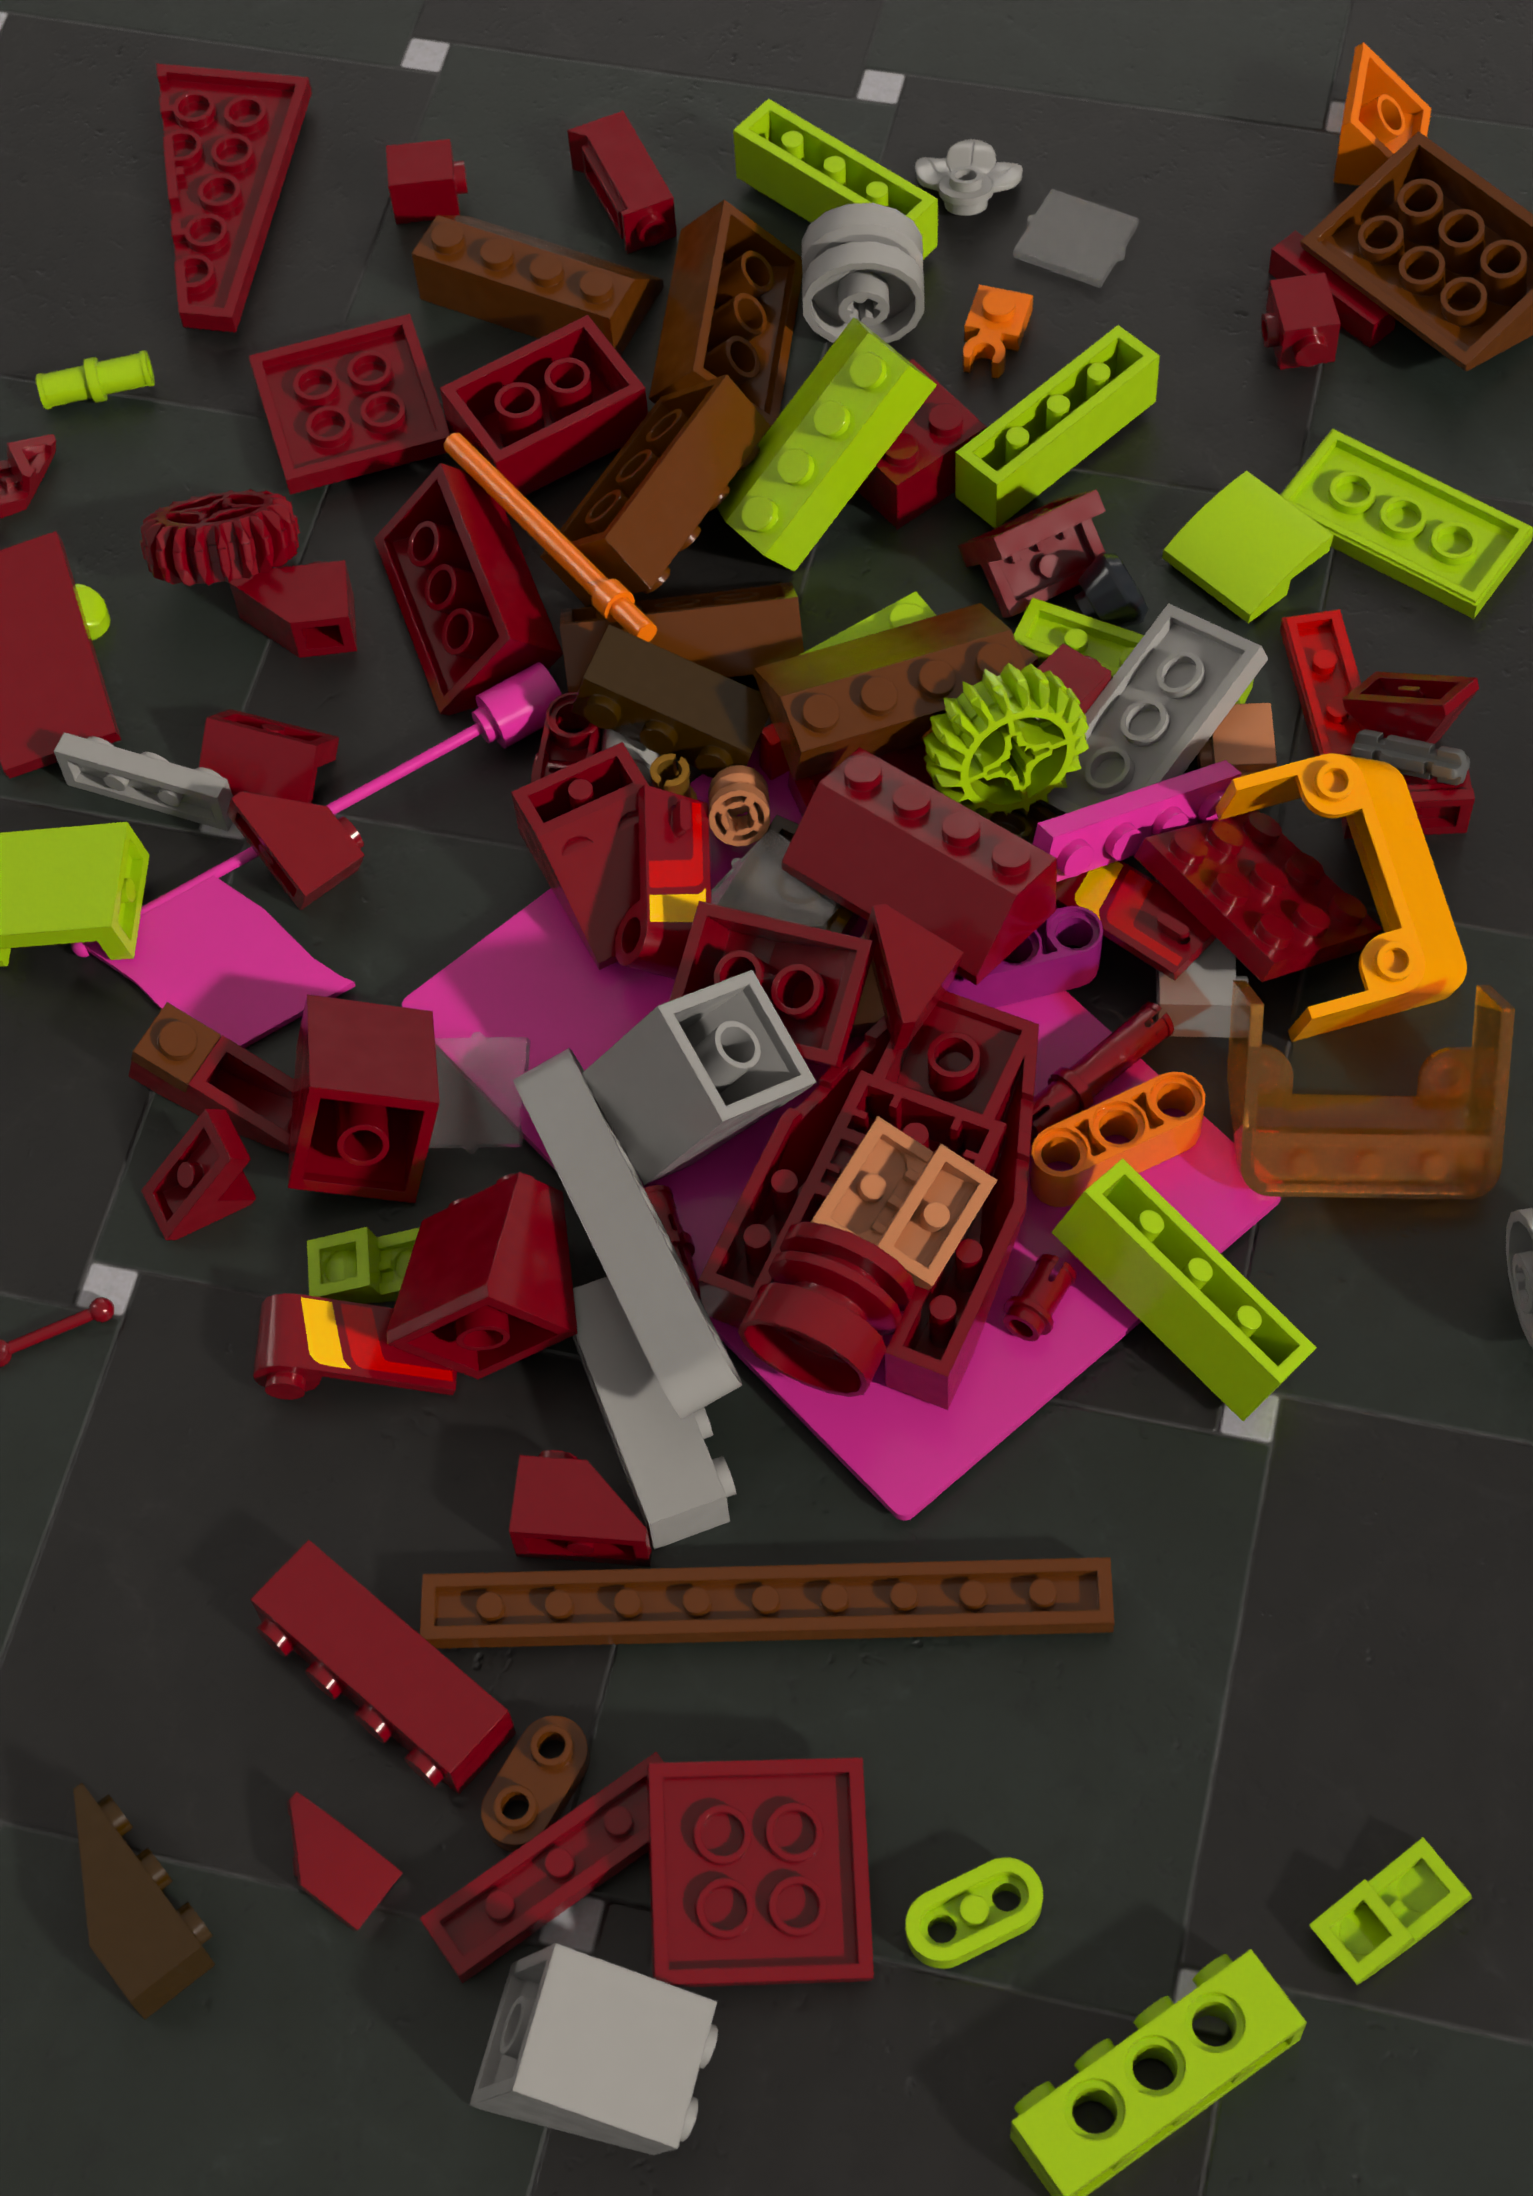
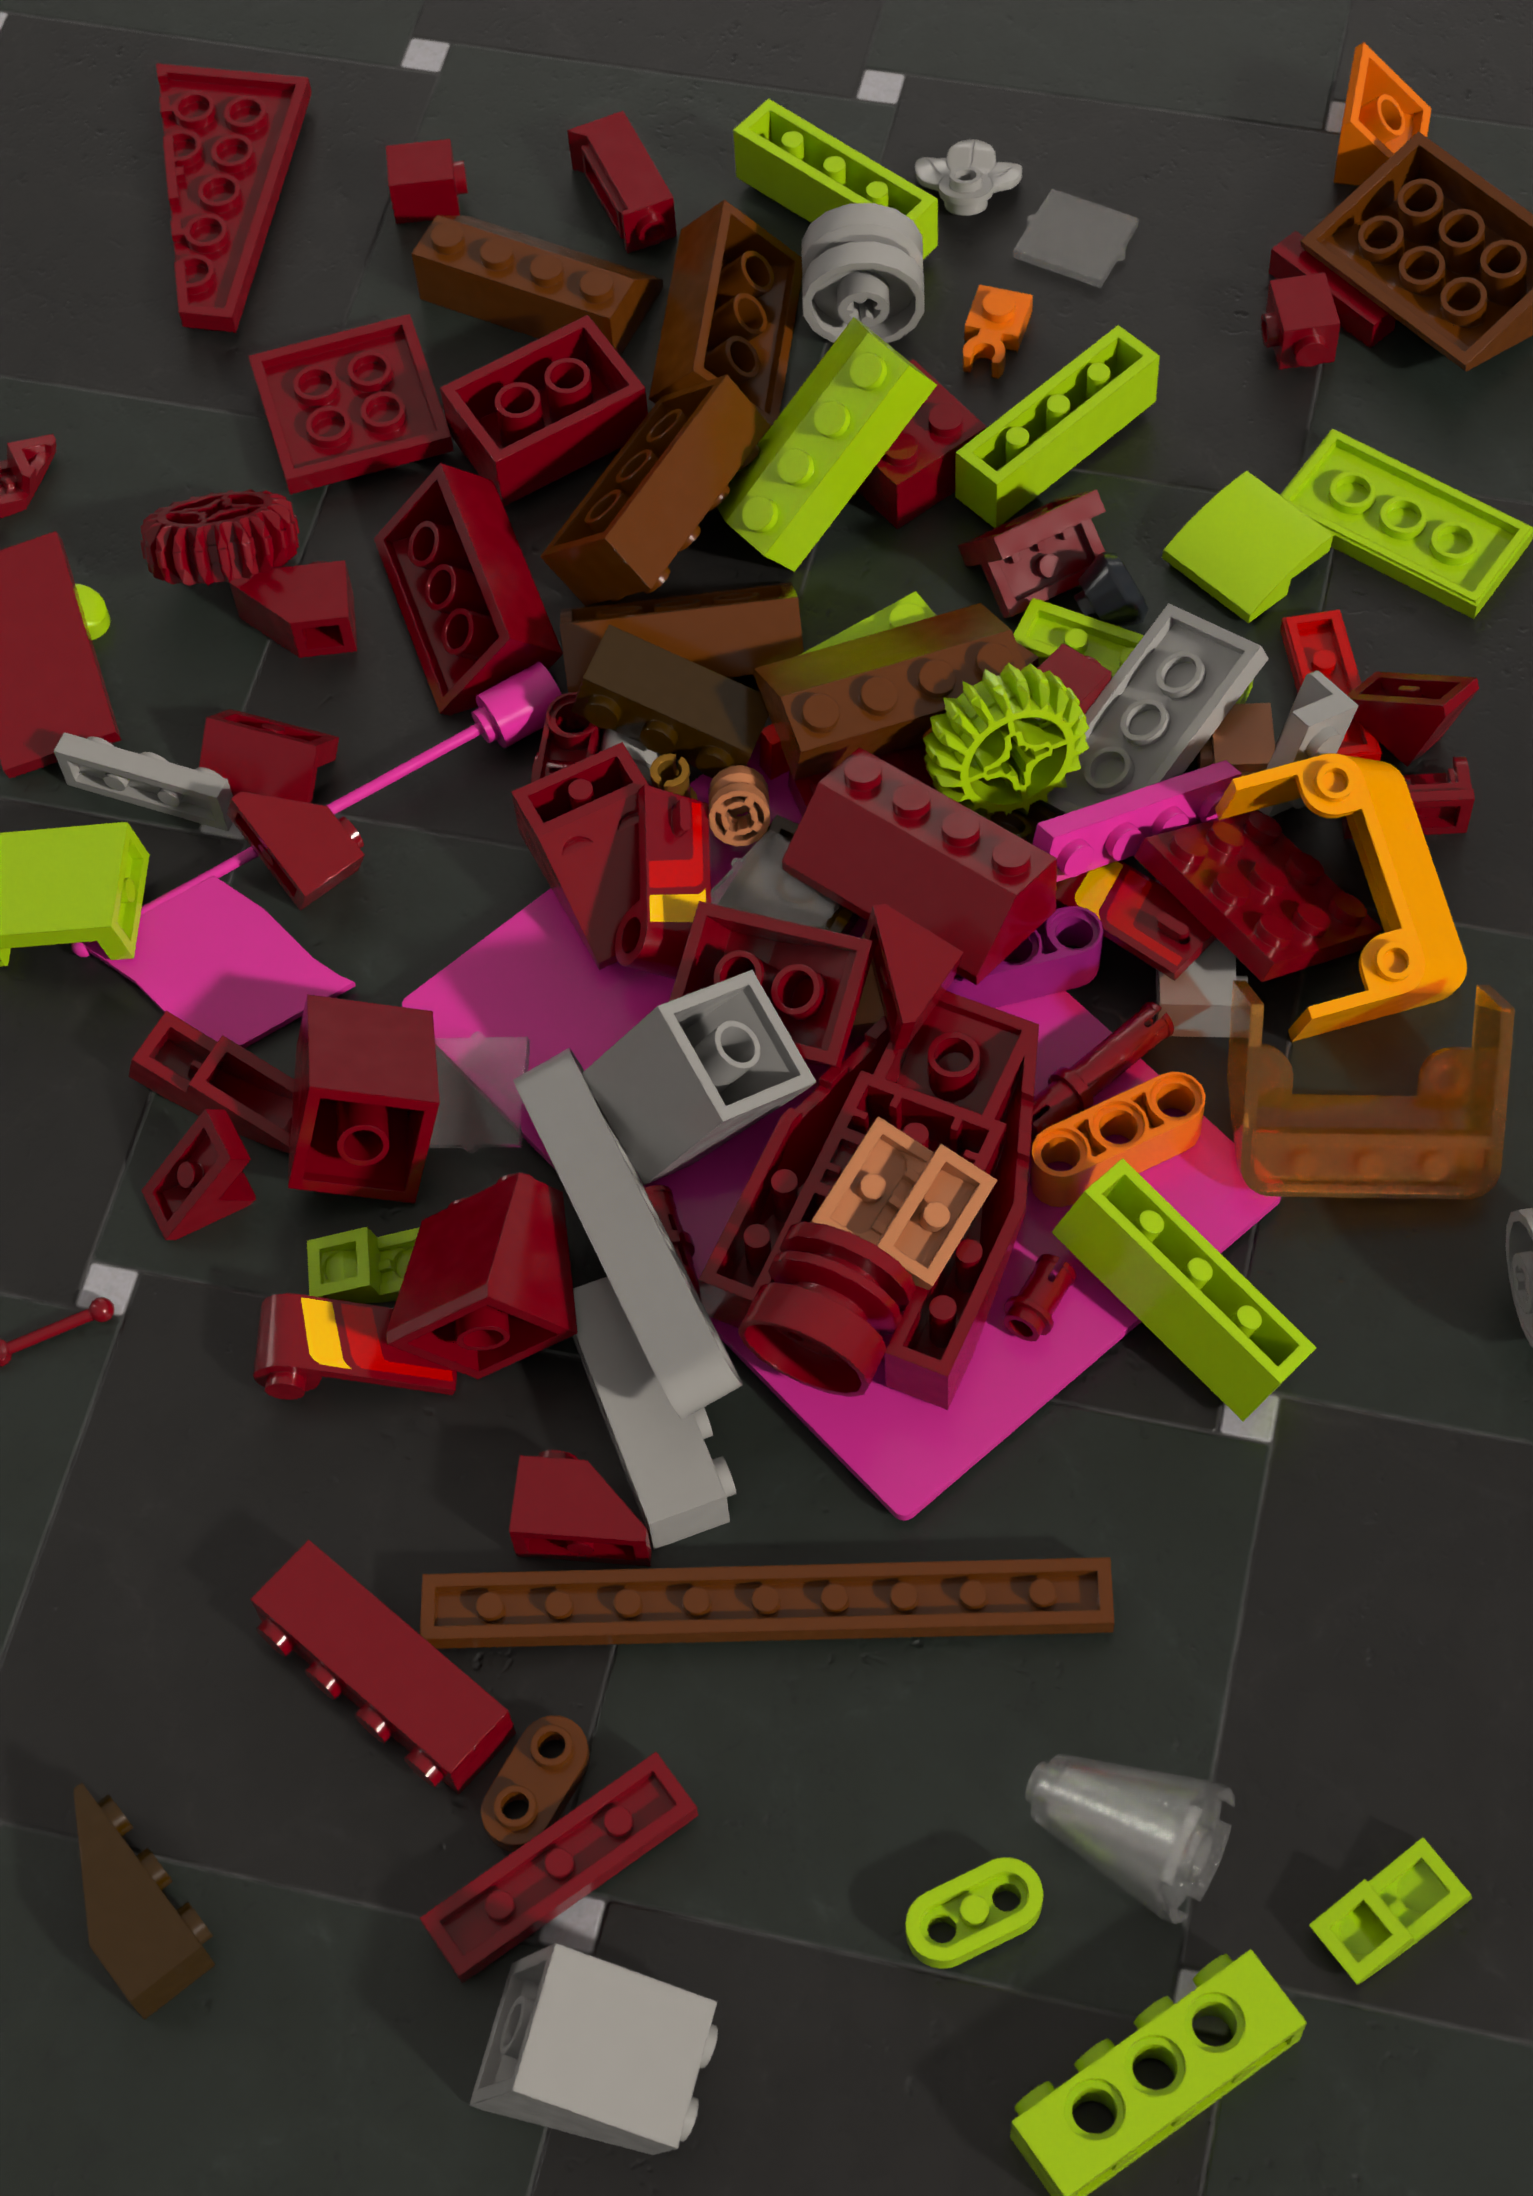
(95, 379): lime pin -> none
(175, 1046): reddish brown plate -> none
(337, 1864): dark red slope -> none
(608, 595): orange bar -> none
(759, 1872): dark red plate -> none
(1136, 1826): none -> clear cone
(1312, 728): none -> light grey bracket
(1413, 756): dark grey axle -> none

